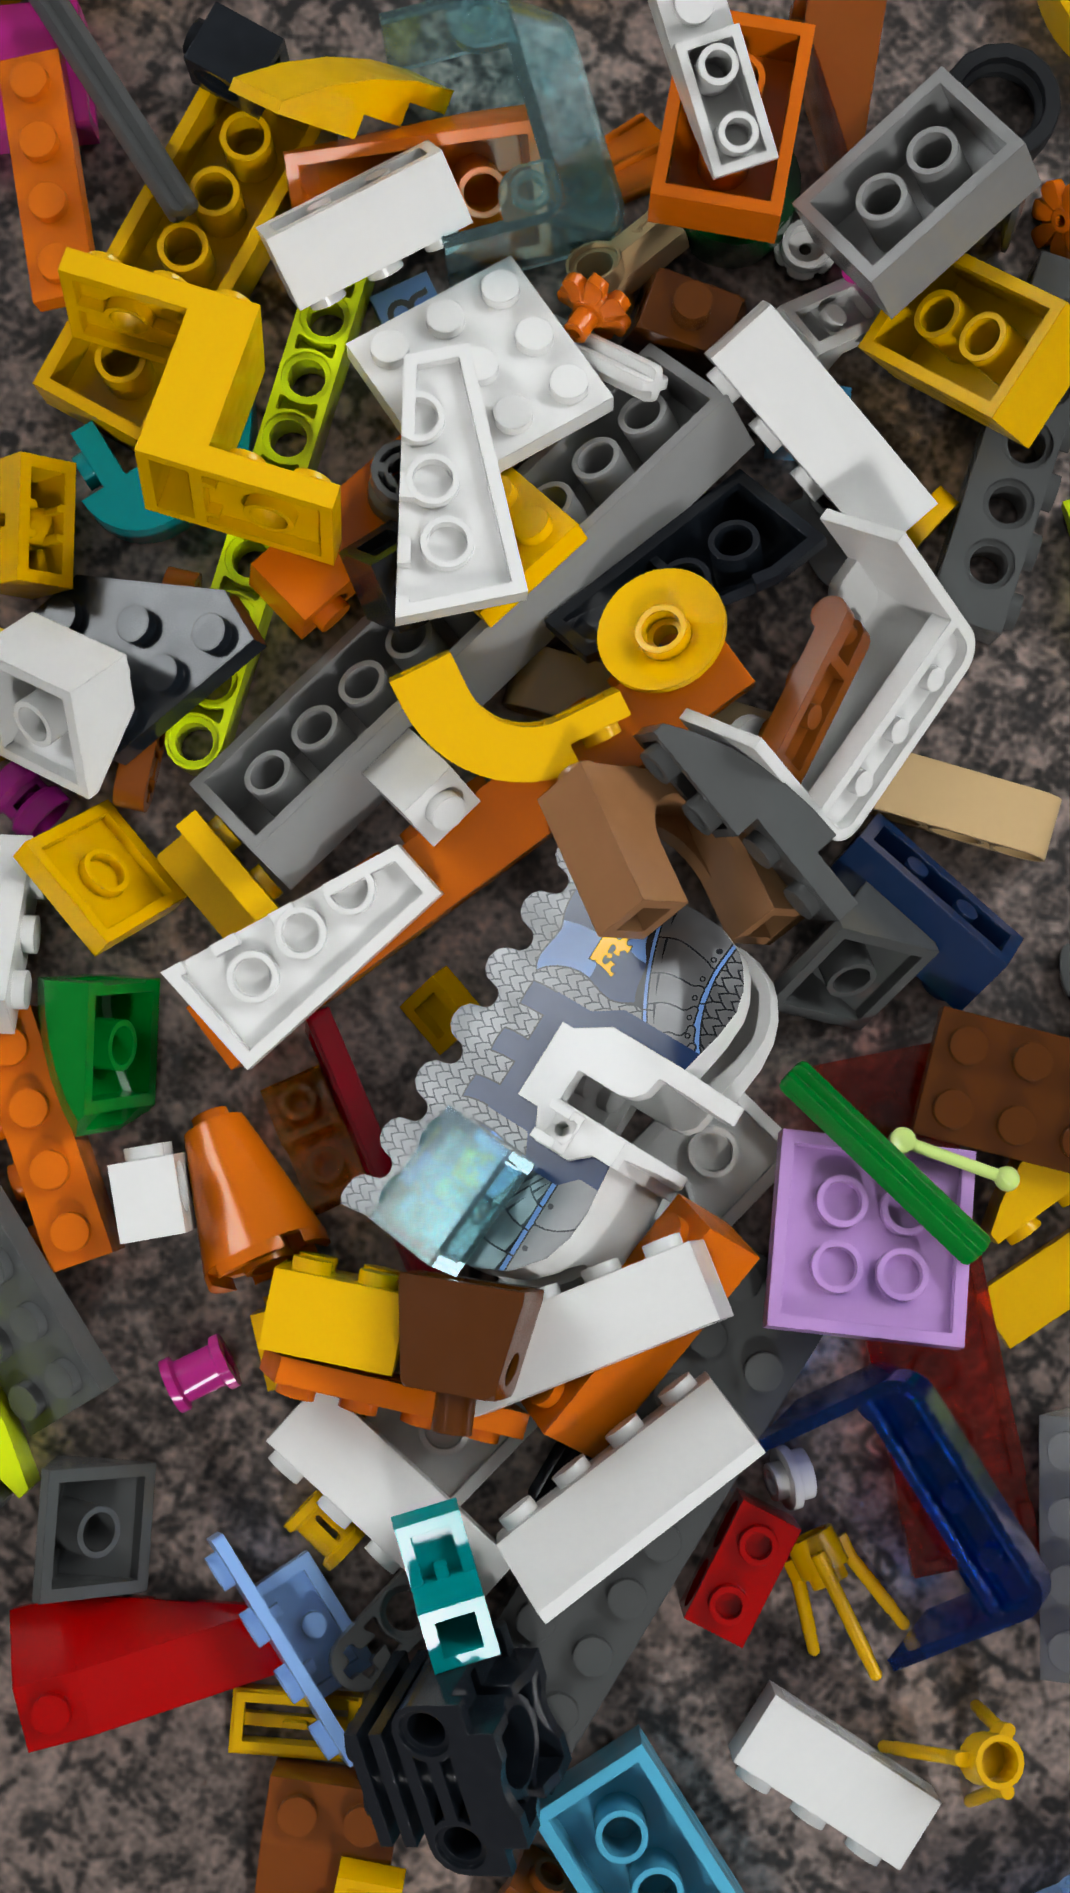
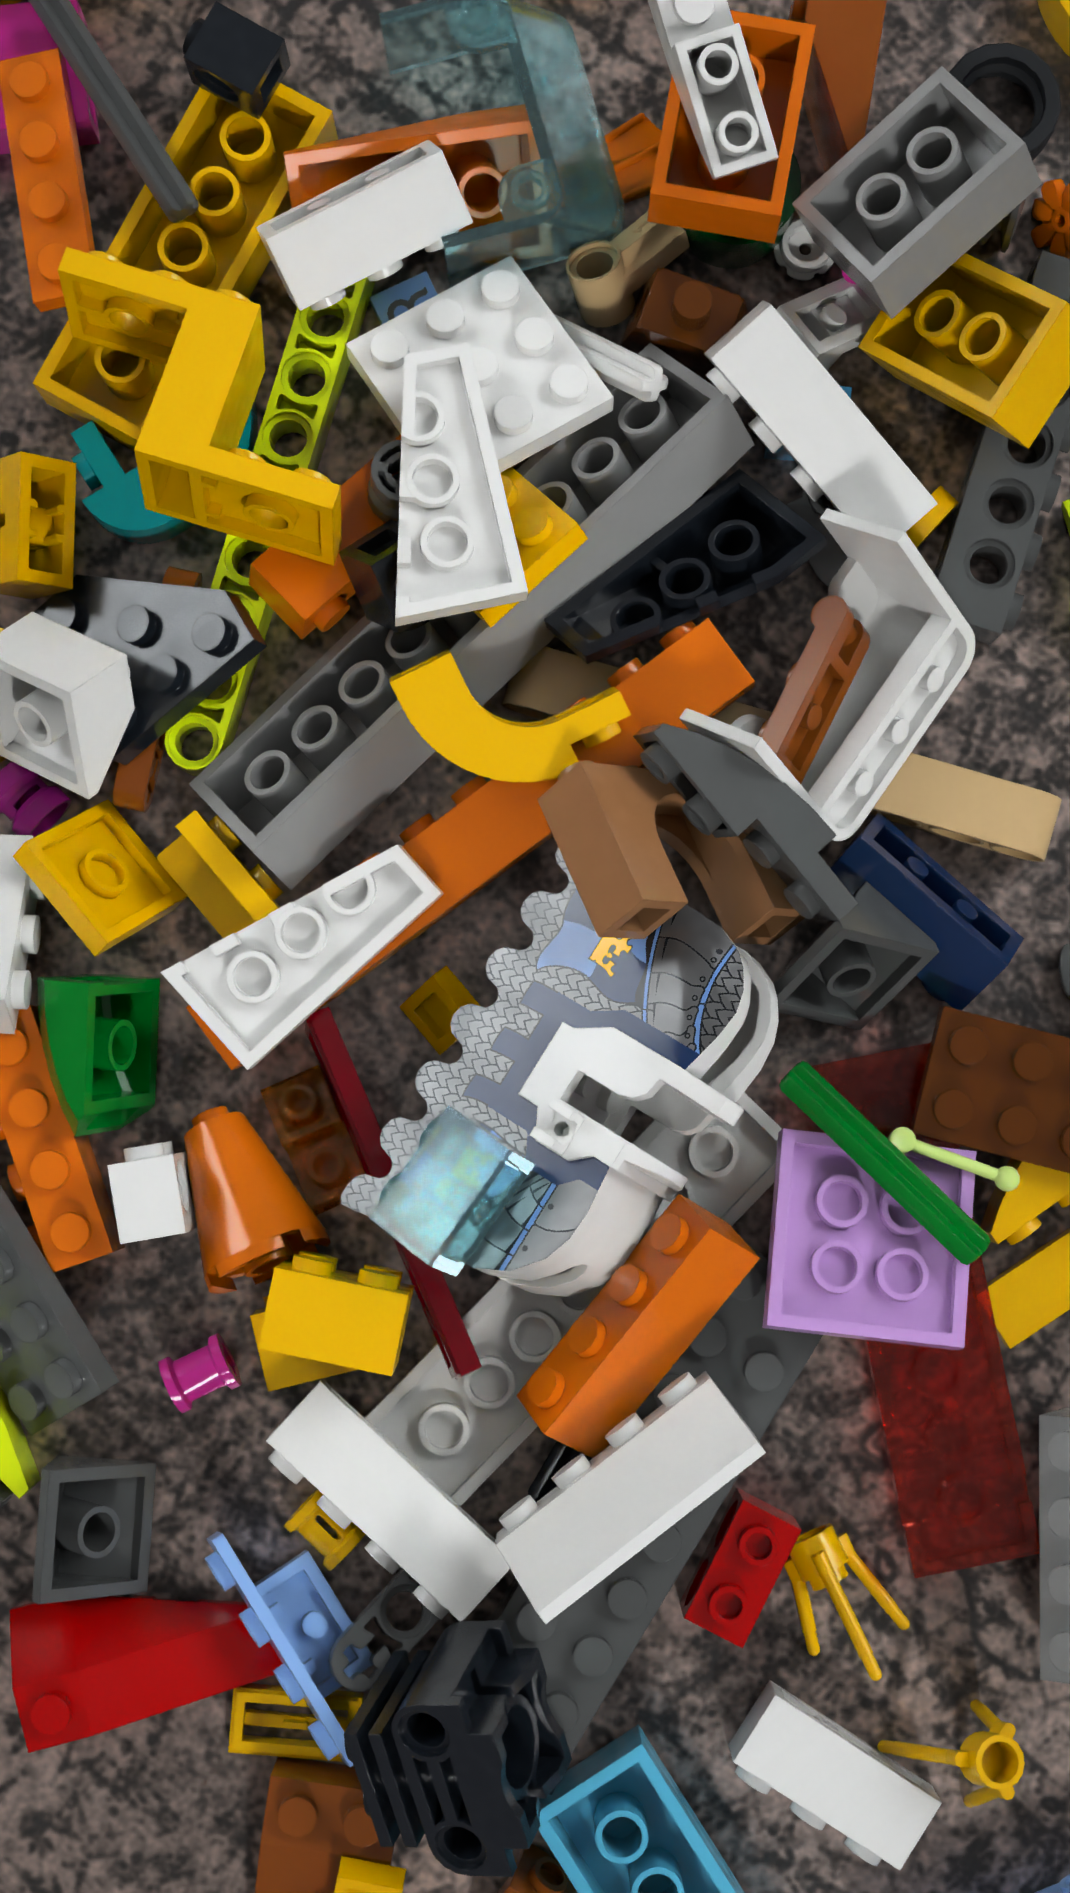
(340, 91): yellow slope -> none
(367, 1391): orange plate -> none
(421, 787): white brick -> none
(445, 1586): teal brick -> none
(463, 1341): reddish brown torso -> none
(593, 307): orange plant -> none
(619, 1315): white brick -> none
(649, 610): yellow dish -> none
(790, 1477): white plate -> none
(955, 1489): clear blue windscreen -> none

